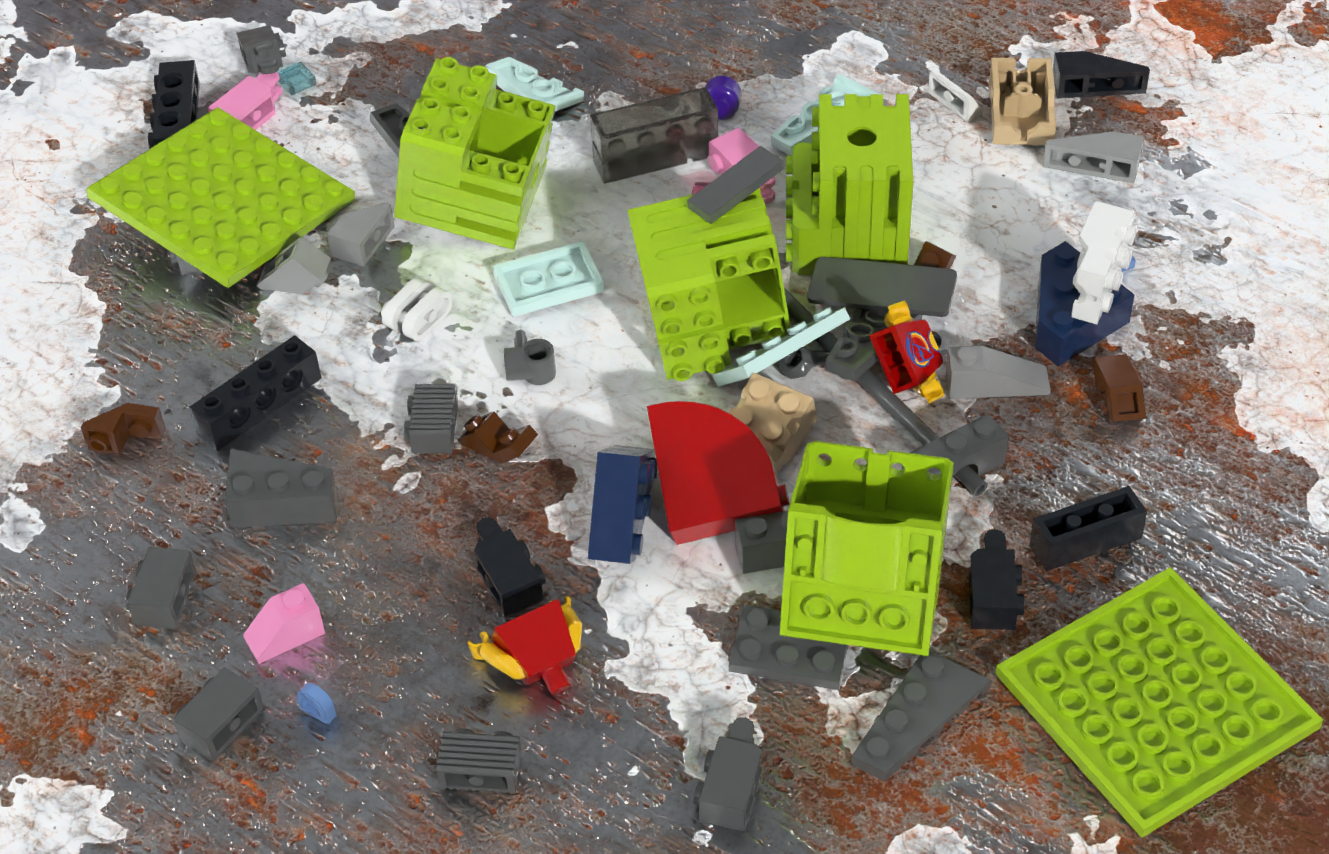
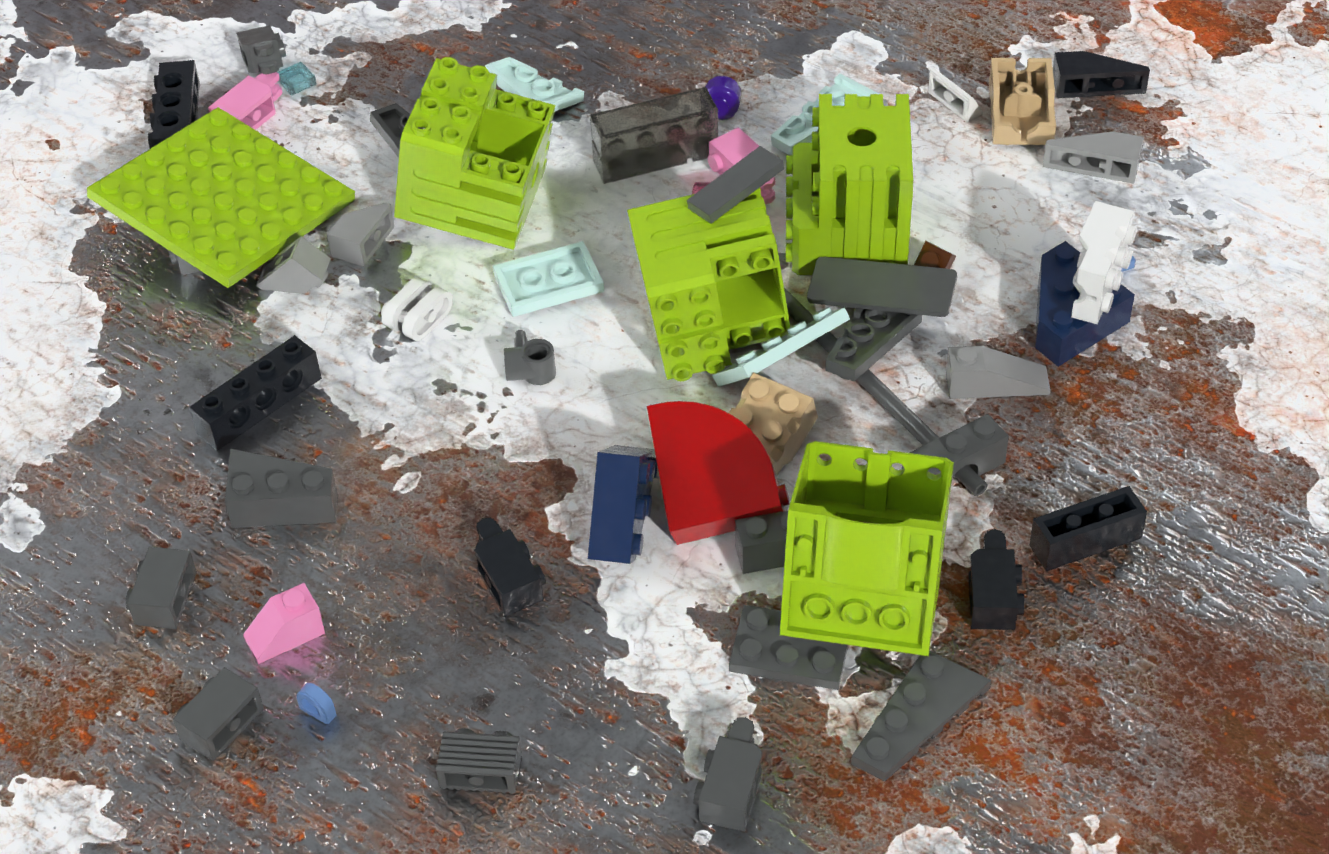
(112, 429): reddish brown slope -> none
(432, 418): dark grey brick -> none
(494, 439): reddish brown slope -> none
(535, 645): red torso -> none
(802, 361): dark grey animal -> none
(909, 353): red torso -> none
(1122, 388): reddish brown slope -> none
(1157, 700): lime plate -> none

